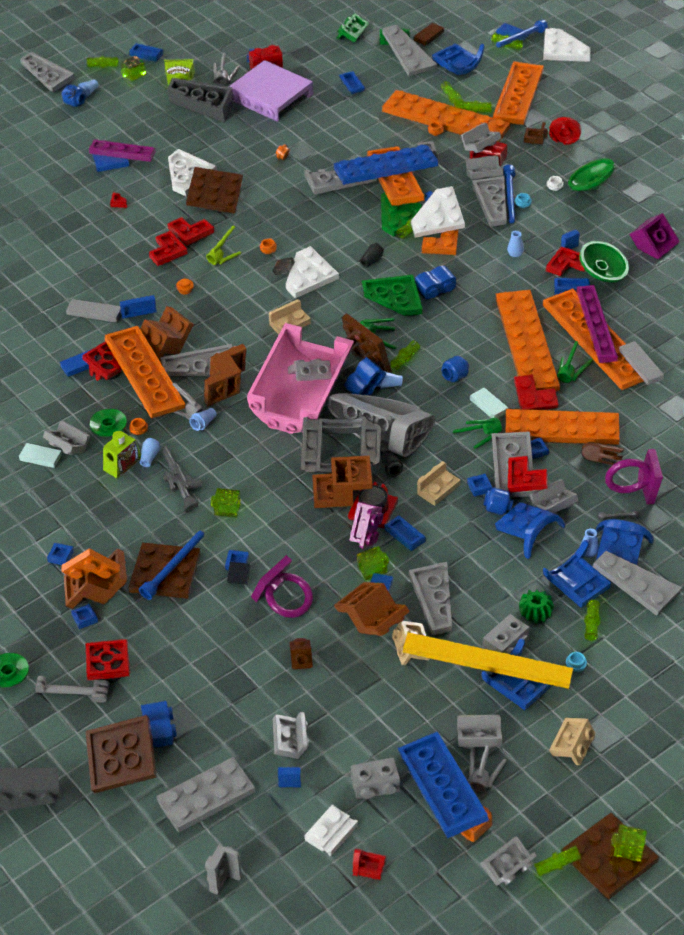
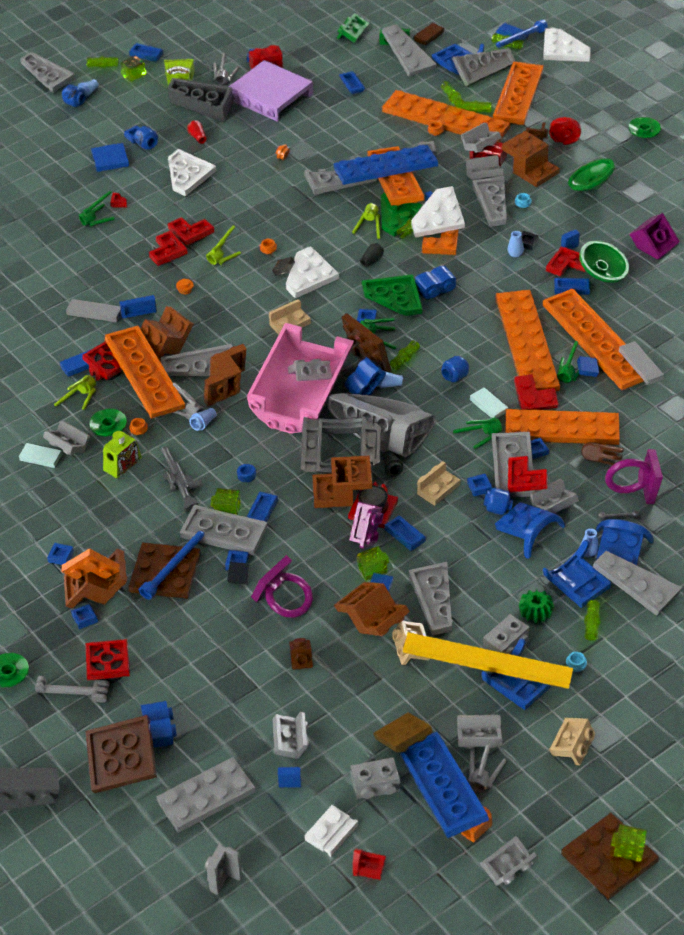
(84, 385): none -> lime plant
(88, 215): none -> green plant
(122, 150): magenta tile -> none
(130, 134): none -> blue tile
(146, 137): none -> blue head
(149, 450): light blue cone -> none
(196, 130): none -> red cone
(214, 190): reddish brown plate -> none
(224, 529): none -> light grey plate
(246, 473): none -> blue tile
(263, 506): none -> blue tile
(366, 314): none -> blue tile
(370, 214): none -> lime plant
(403, 732): none -> pearl gold tile
(477, 66): none -> light grey wing
(509, 174): blue piece -> none
(529, 240): none -> black tile
(530, 158): none -> dark orange bracket
(555, 183): white plate -> none
(557, 861): clear neon green pin -> none
(588, 366): none -> blue tile
(596, 324): magenta tile -> none
(644, 127): none -> green dish

